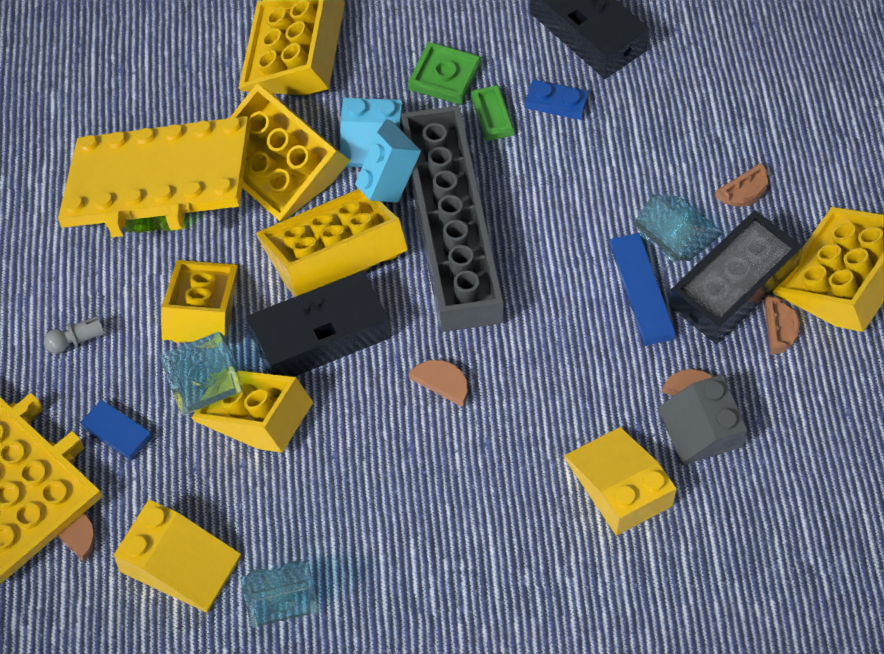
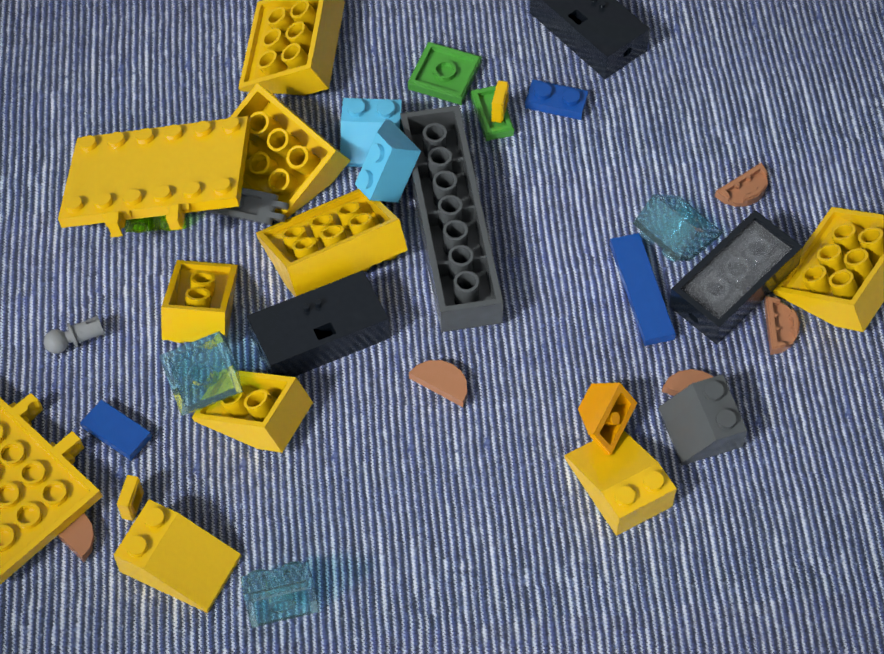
(130, 498): none -> yellow tile
(255, 207): none -> dark grey hinge
(500, 101): none -> yellow tile
(606, 413): none -> light orange slope

